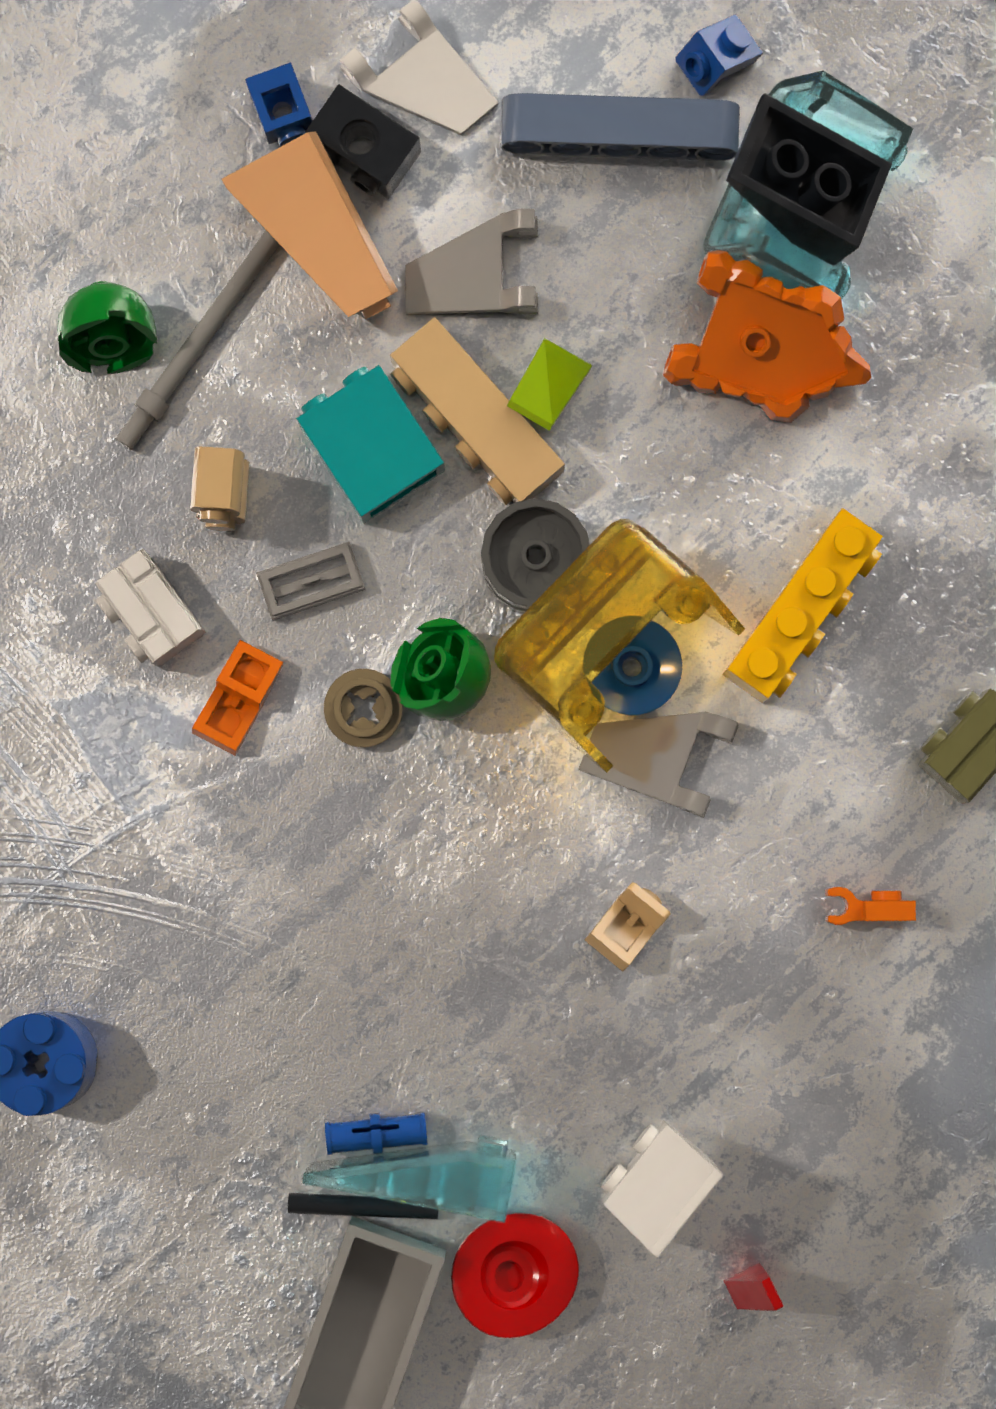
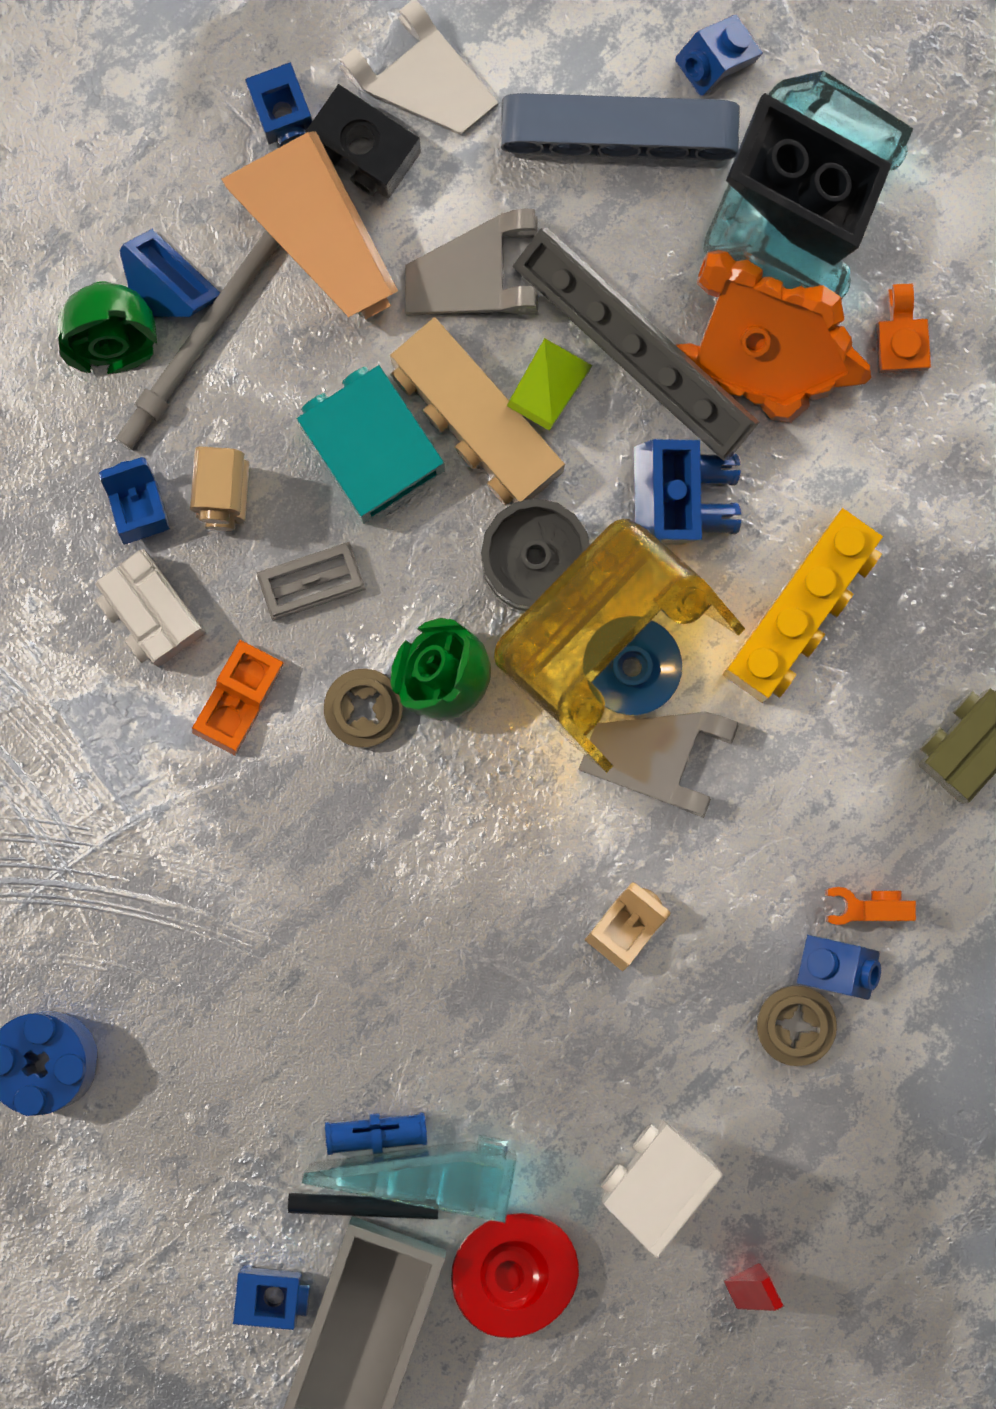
(134, 500): none -> blue bracket
(164, 277): none -> blue slope
(254, 1308): none -> blue brick
(635, 344): none -> dark grey tile
(669, 491): none -> blue brick
(808, 1046): none -> dark tan gear
(839, 967): none -> blue bracket
(902, 340): none -> orange plate

